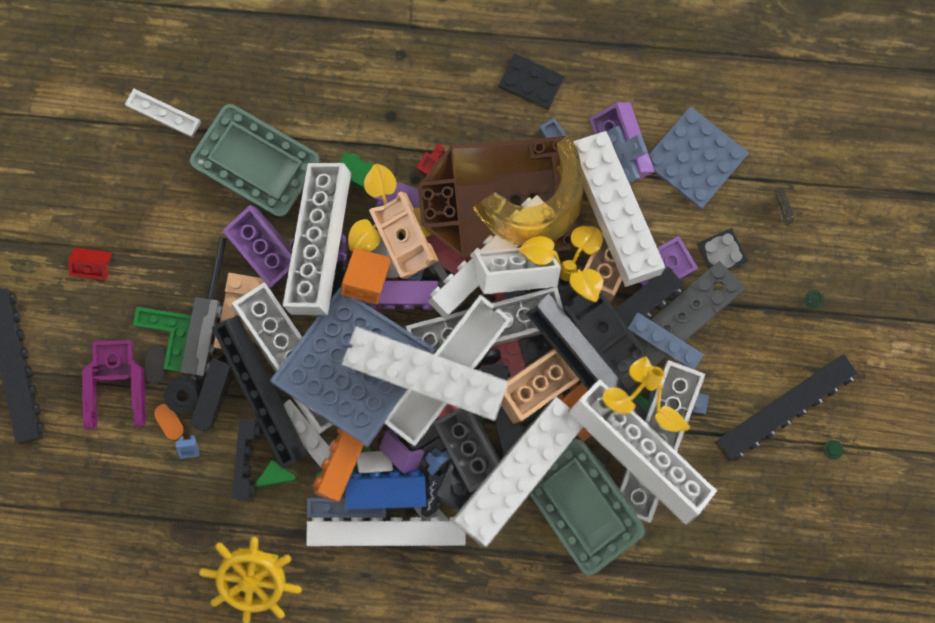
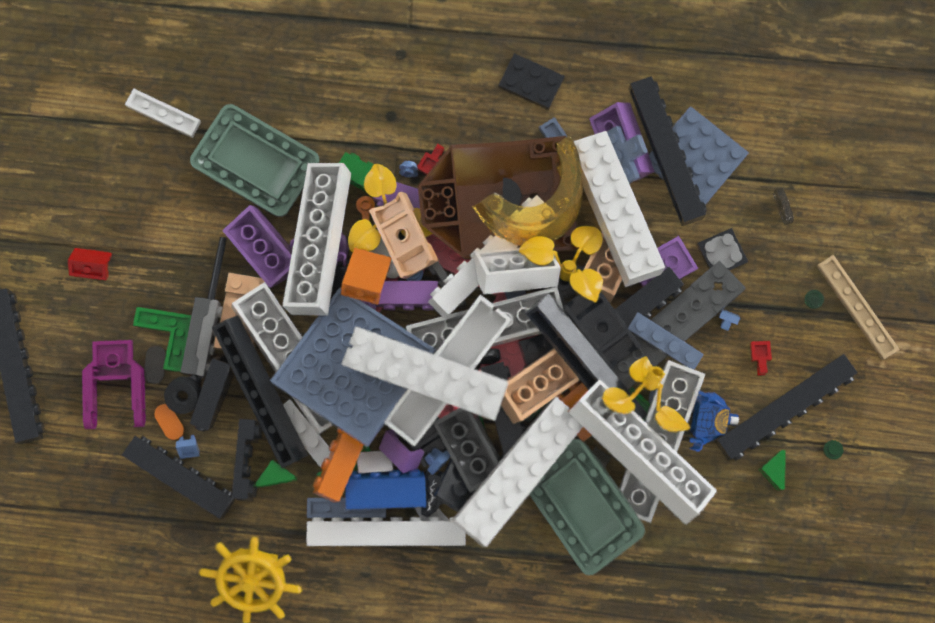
(179, 477): none -> black brick
(363, 206): none -> orange plate
(408, 169): none -> medium blue plate
(511, 191): none -> black tile
(667, 151): none -> black brick
(710, 419): none -> blue torso
(728, 318): none -> medium blue tile
(761, 353): none -> red plate
(774, 470): none -> green slope
(858, 307): none -> tan tile

